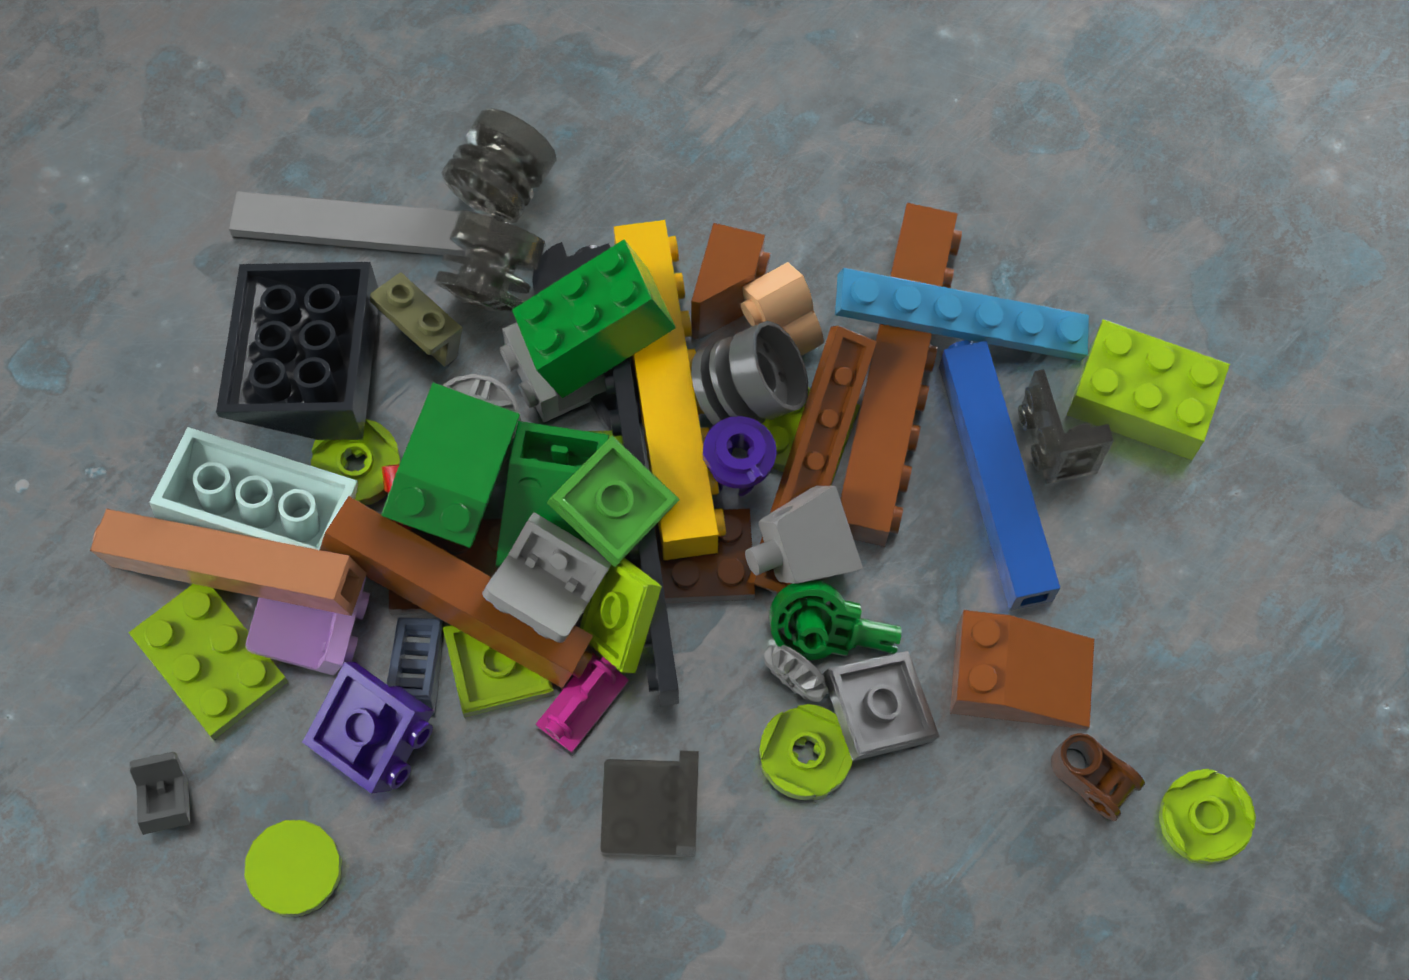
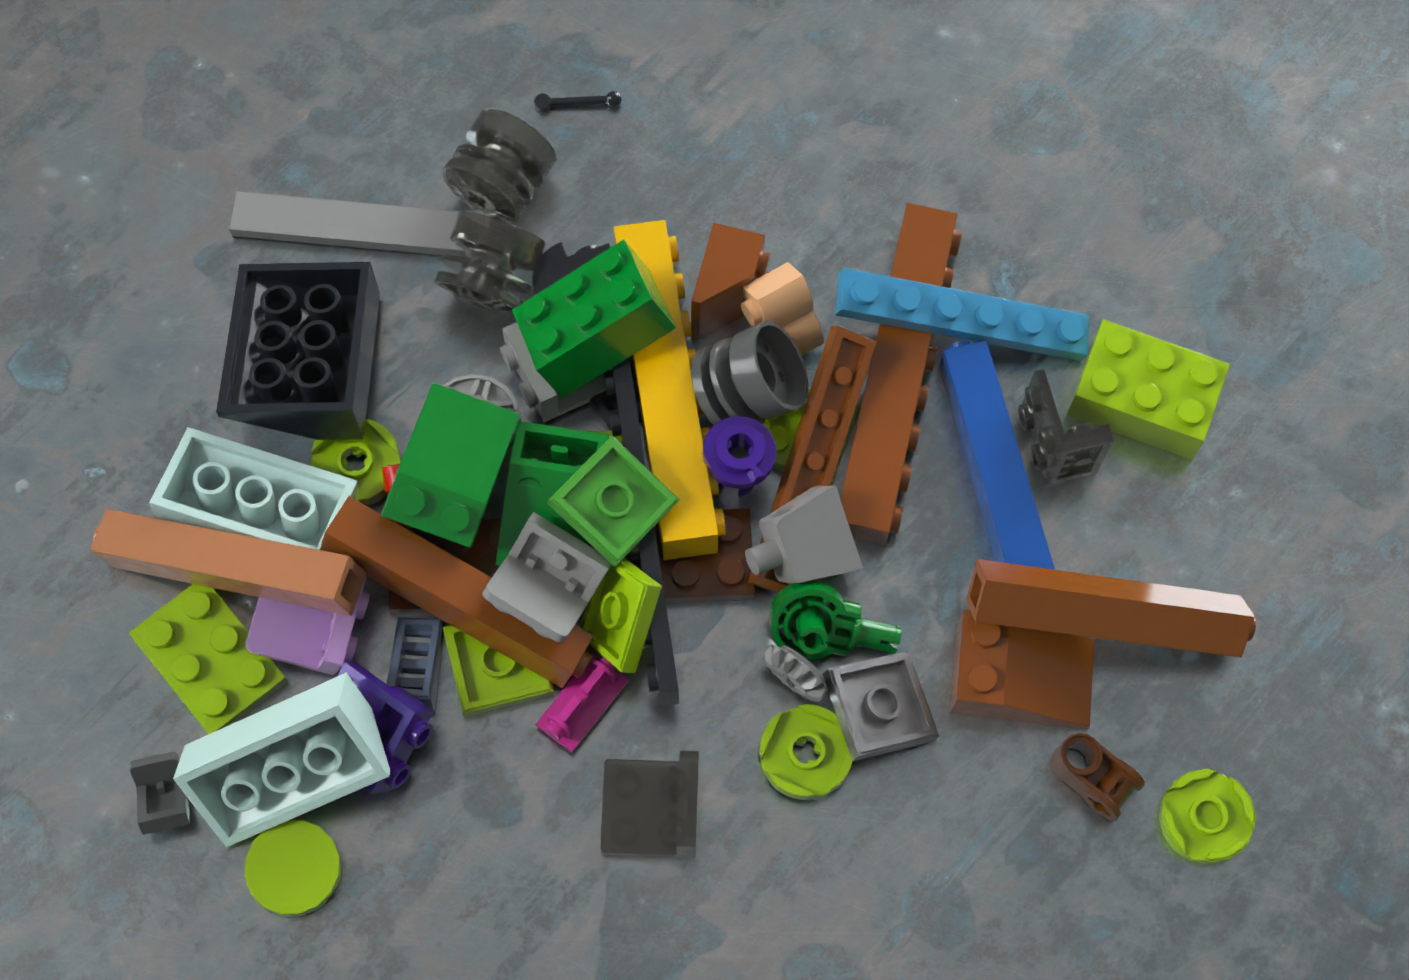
(283, 761): none -> light aqua slope
(419, 318): olive bracket -> none
(544, 102): none -> black hinge
(1109, 608): none -> dark orange brick

